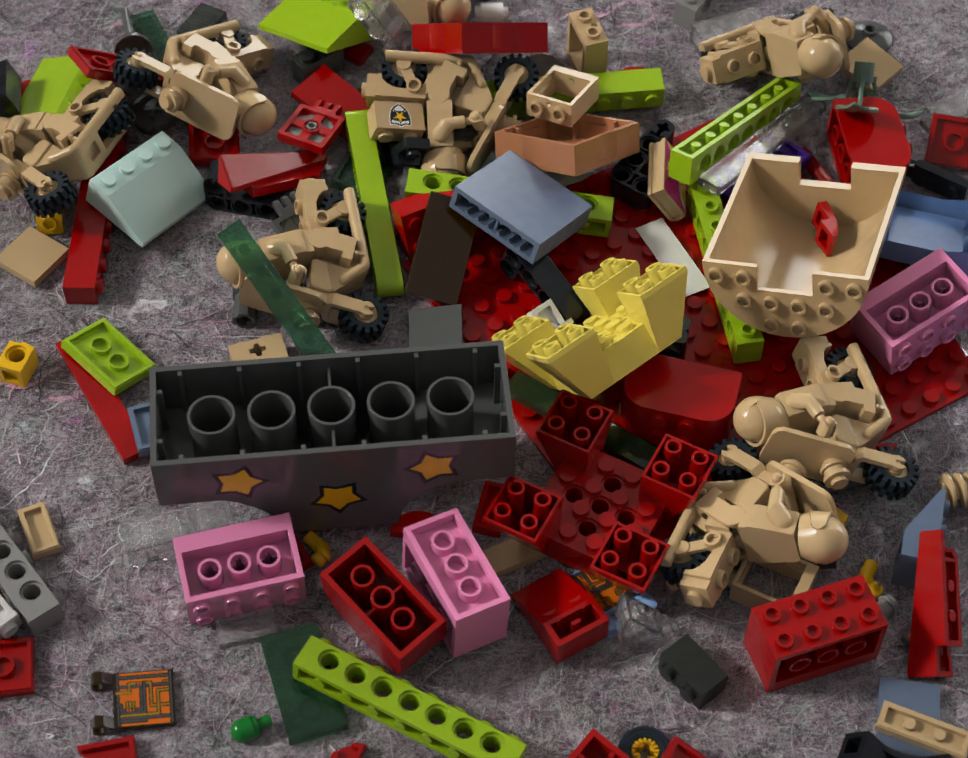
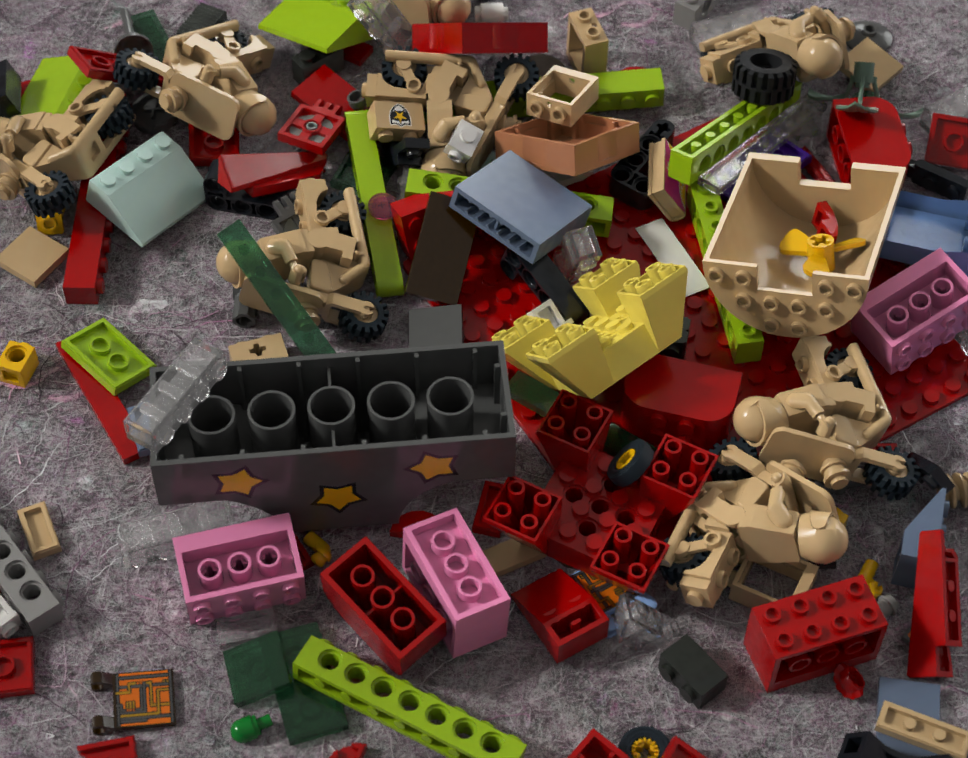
(175, 395): none -> clear brick
(257, 669): none -> clear green tile
(356, 101): none -> dark grey hinge
(380, 207): none -> clear pink piece
(463, 142): none -> white bracket
(577, 253): none -> clear brick
(630, 463): none -> black bush
(764, 76): none -> black tyre
(818, 248): none -> yellow piece
(849, 681): none -> red piece
(931, 473): none -> black hinge

